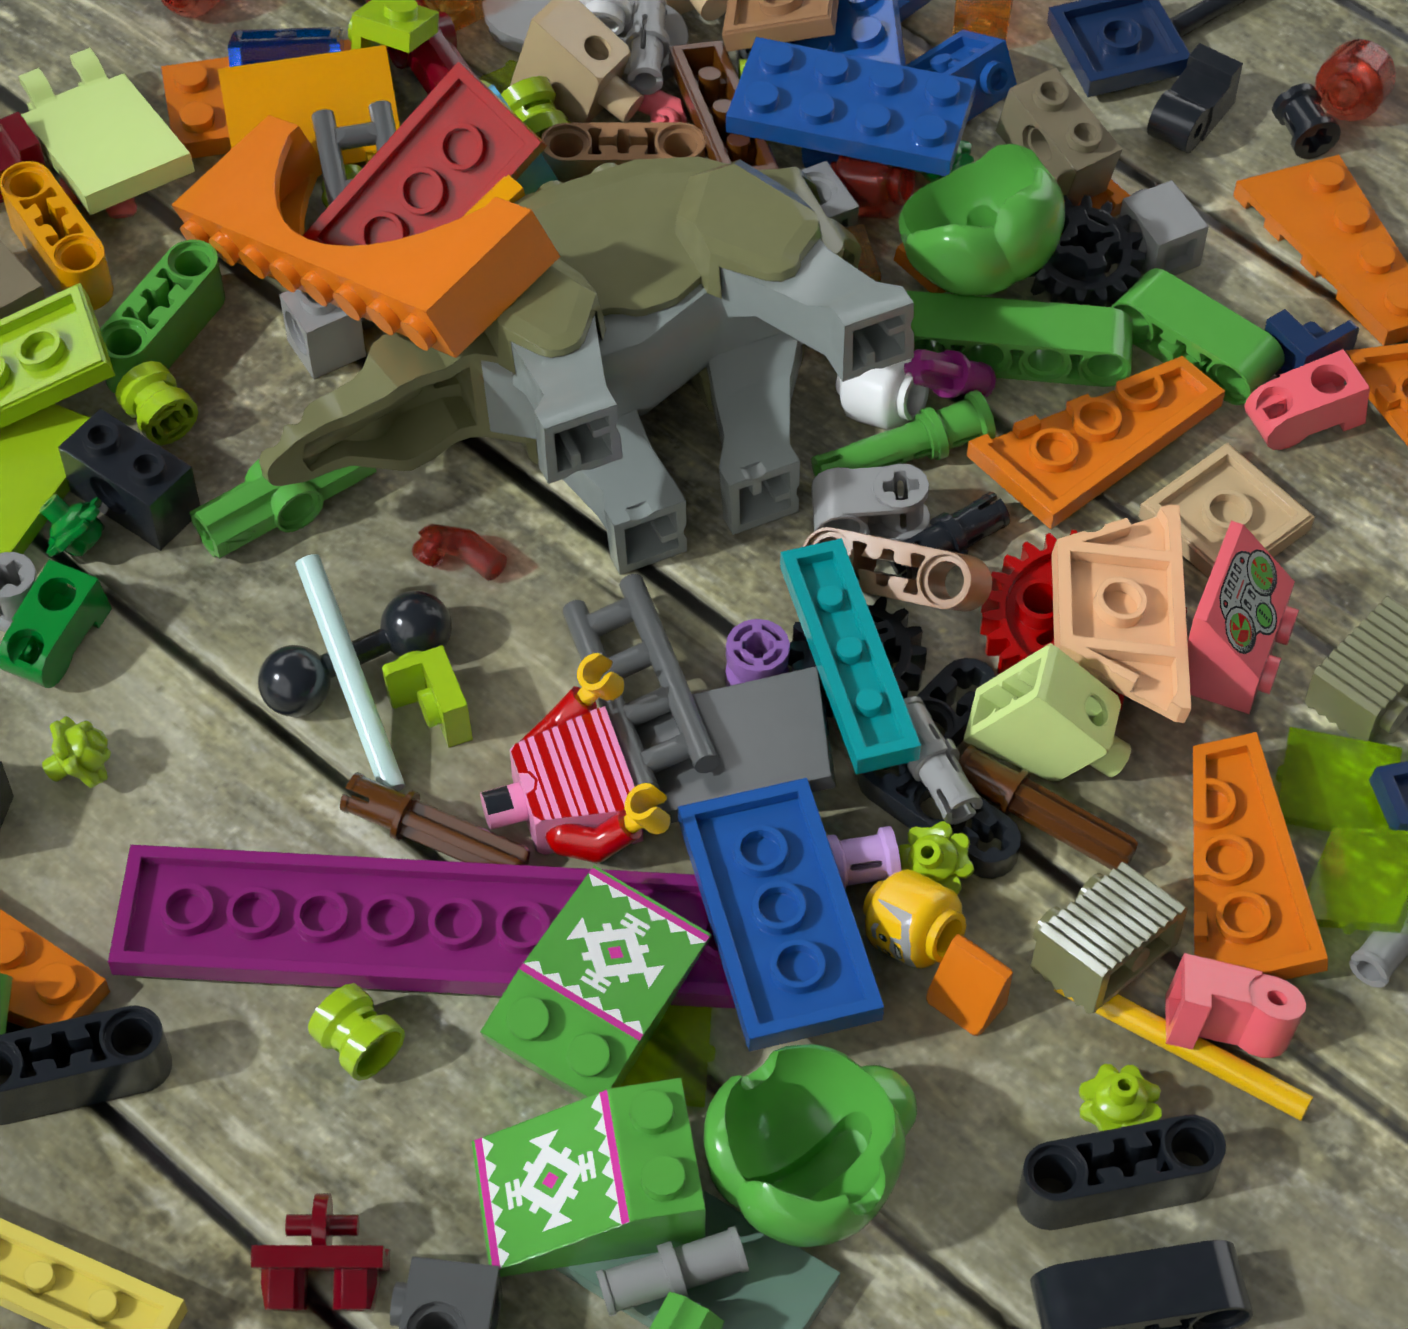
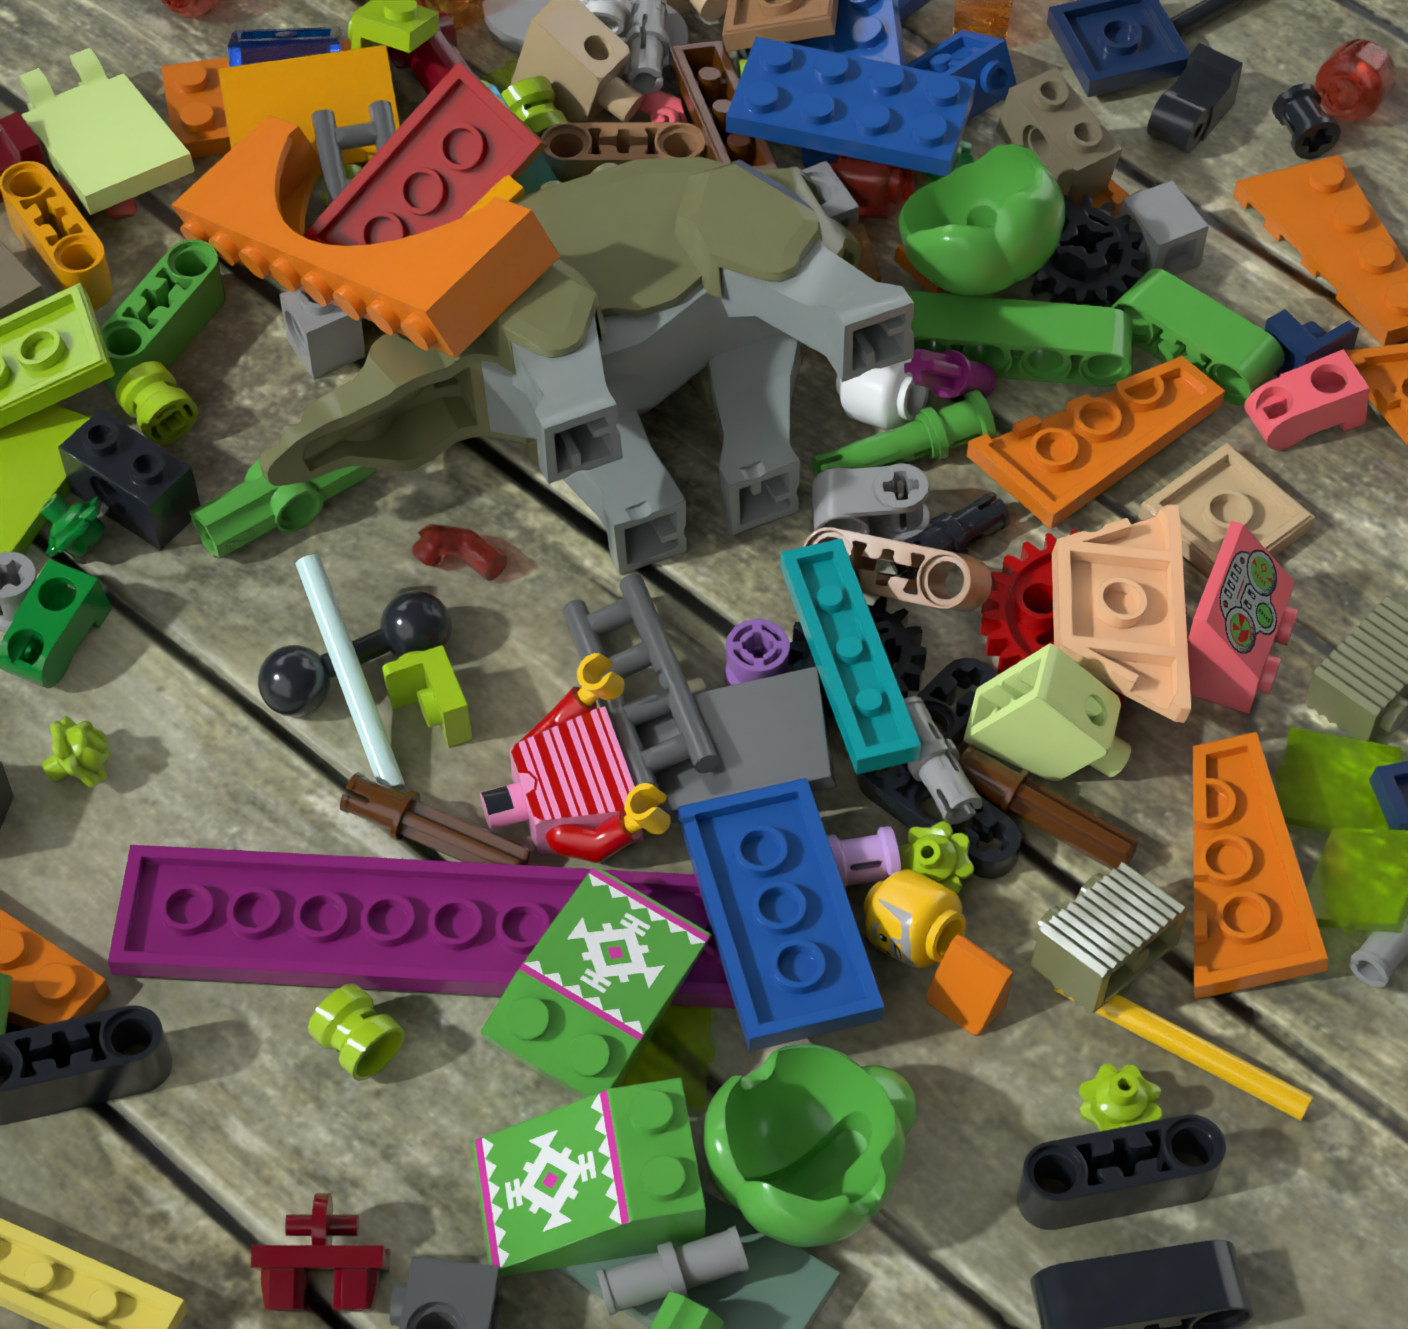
(1231, 1007): coral leg -> none

